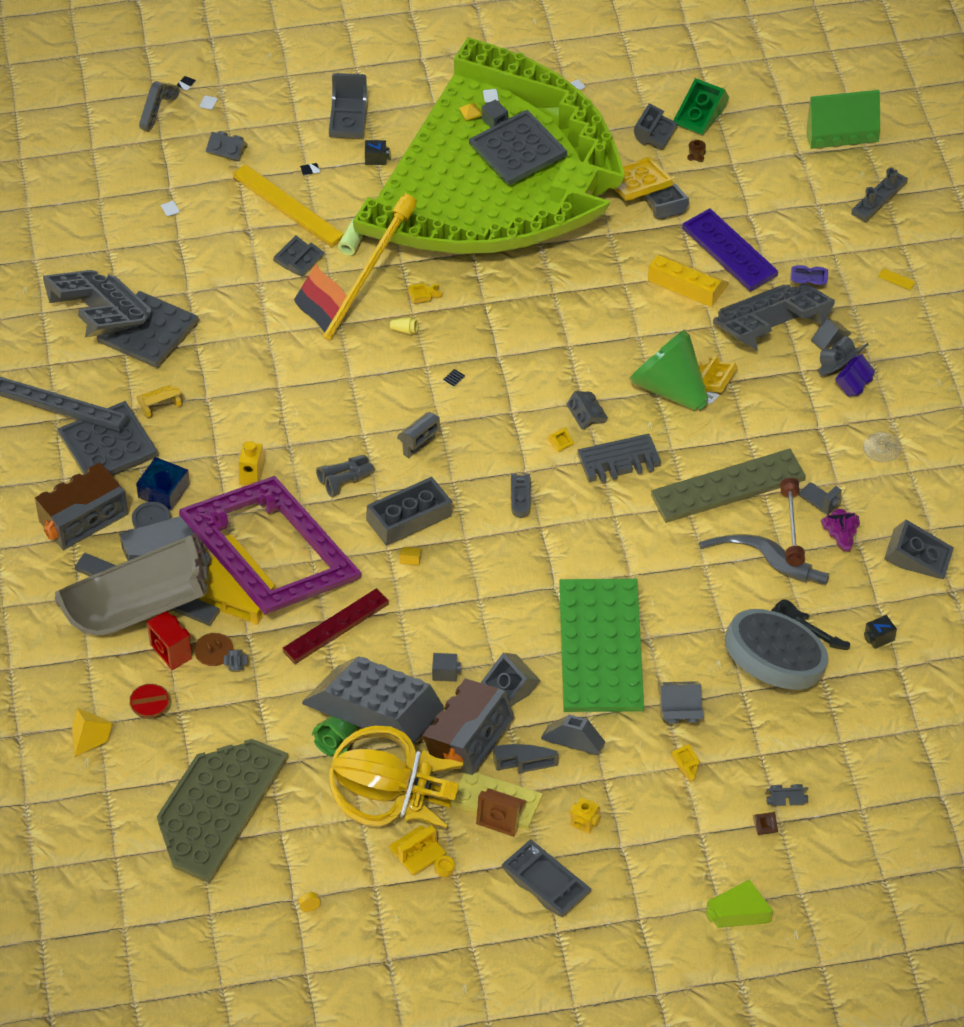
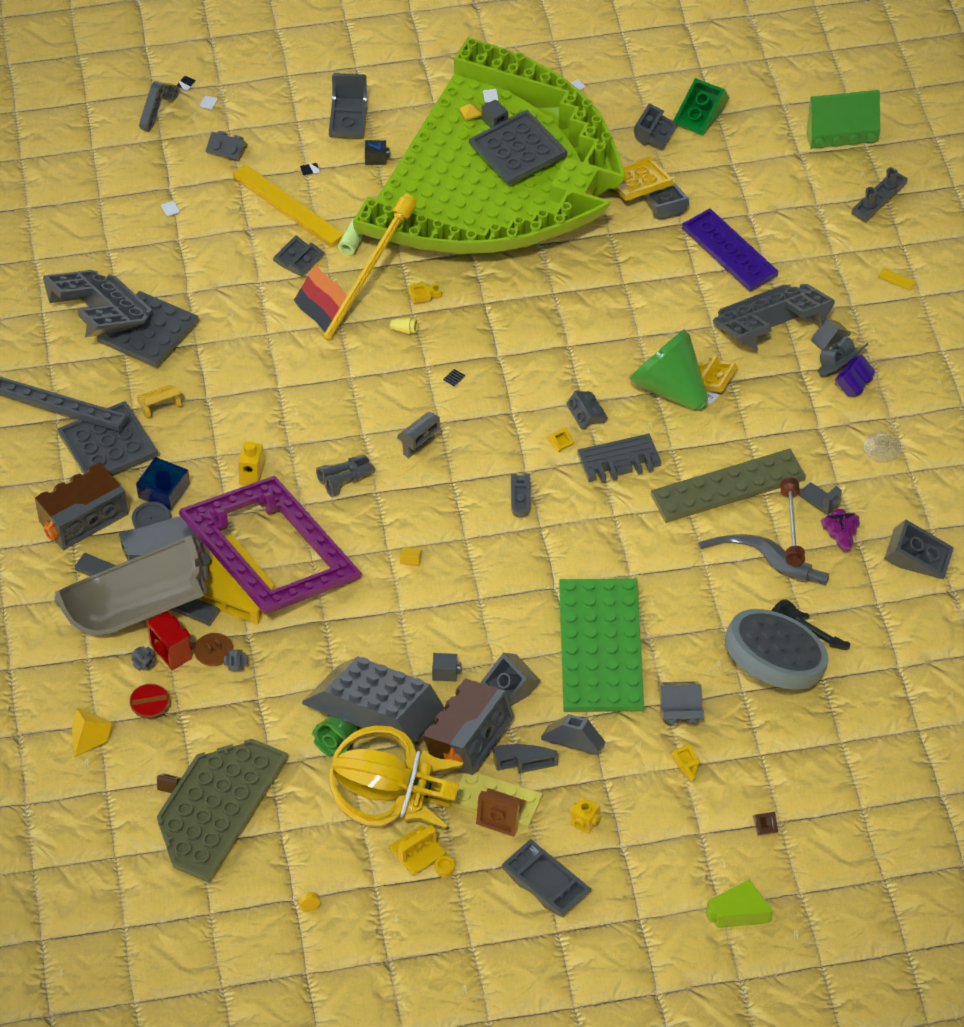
(143, 658): none -> dark grey gear
(167, 782): none -> reddish brown slope
(335, 626): dark red plate -> none
(409, 510): dark grey brick -> none
(686, 280): yellow slope -> none
(696, 150): reddish brown brick -> none
(778, 795): dark grey hinge -> none
(803, 274): dark purple brick -> none
(880, 632): pearl dark grey brick -> none

